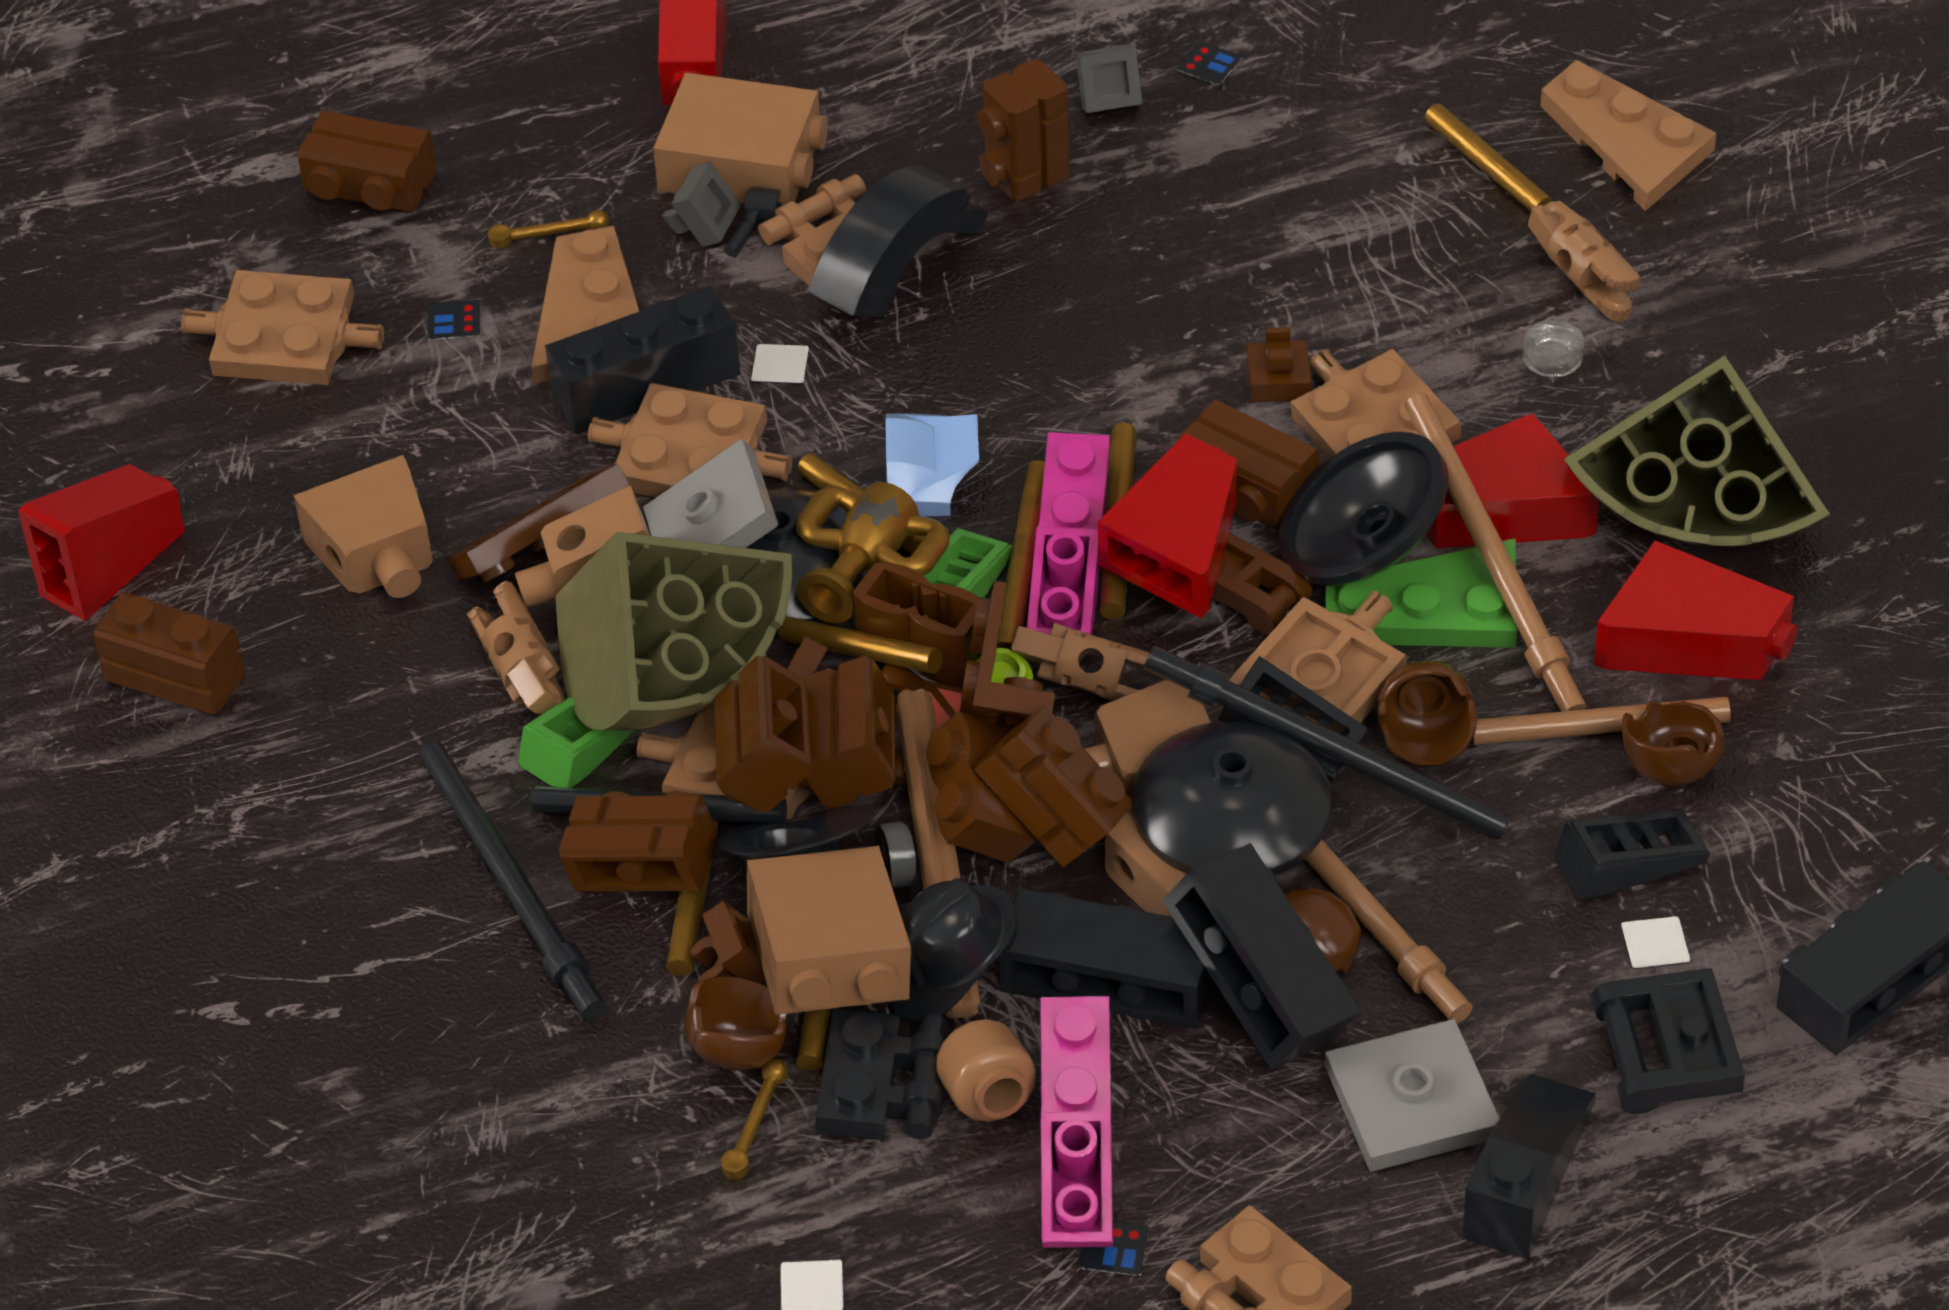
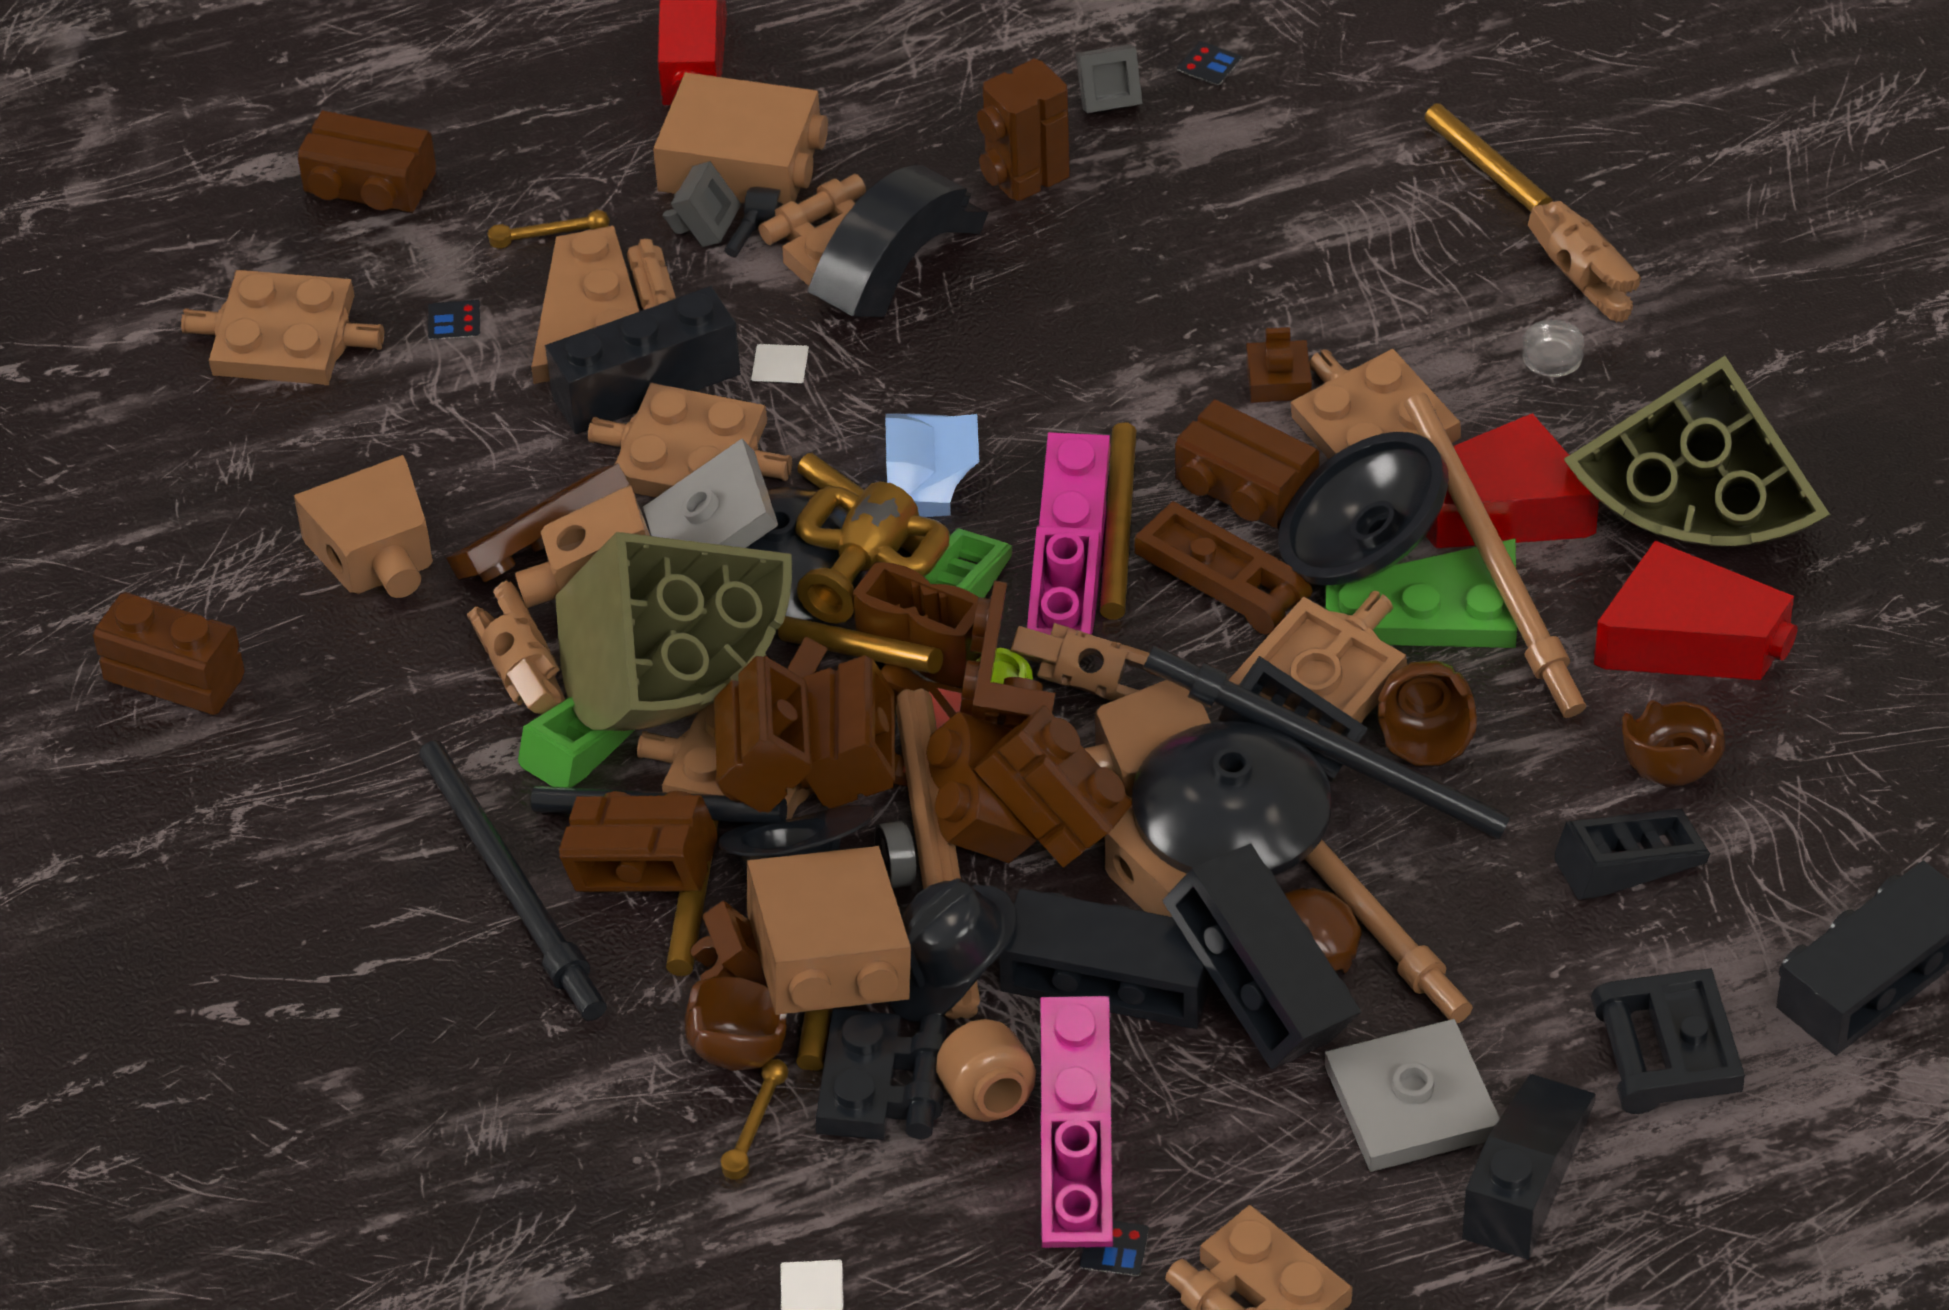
(99, 536): red slope -> none
(650, 274): none -> medium nougat axle
(1022, 555): pearl gold bar -> none
(1174, 525): red slope -> none
(1574, 722): medium nougat bar -> none
(1628, 130): medium nougat wing -> none
(1655, 942): white sticker -> none

